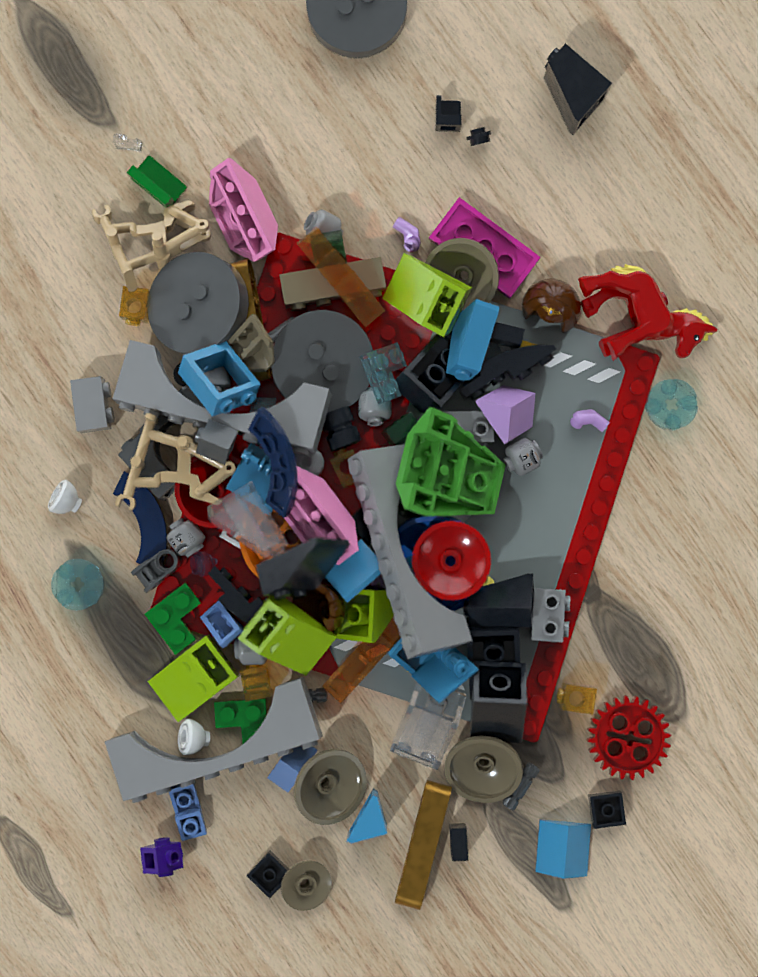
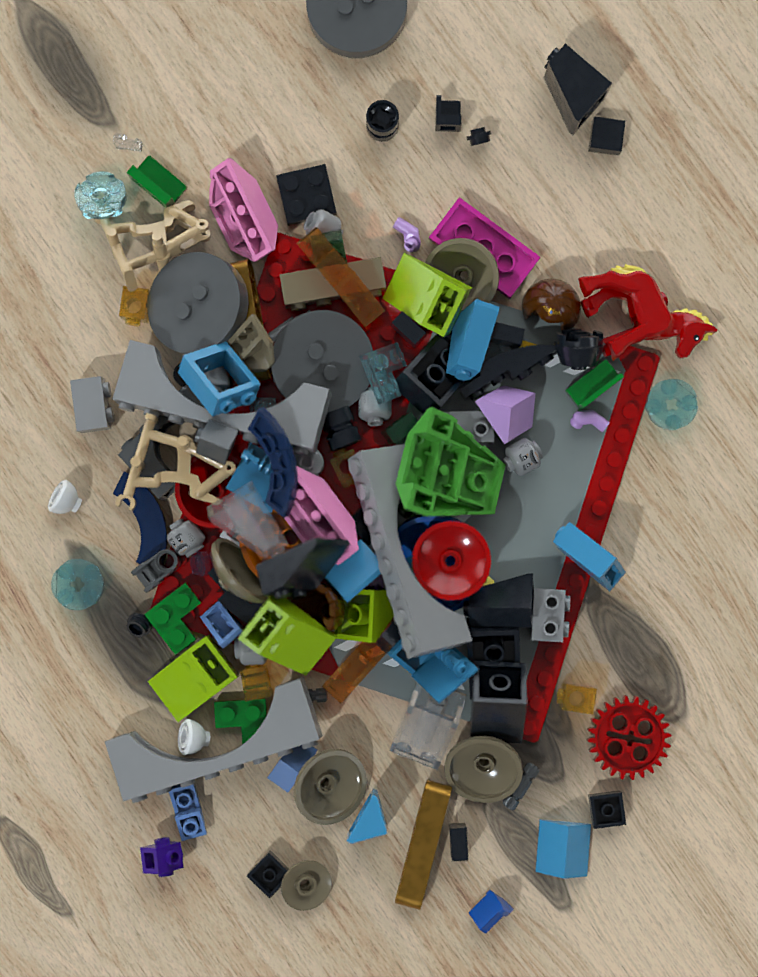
(104, 207): none -> clear light blue plate
(138, 625): none -> black plate
(234, 573): none -> dark tan dish
(305, 192): none -> black plate
(382, 120): none -> black wheel
(389, 638): none -> black piece
(408, 329): none -> black piece
(489, 911): none -> blue tile
(579, 348): none -> black cone
(589, 556): none -> dark azure slope
(593, 384): none -> green panel
(606, 136): none -> black piece

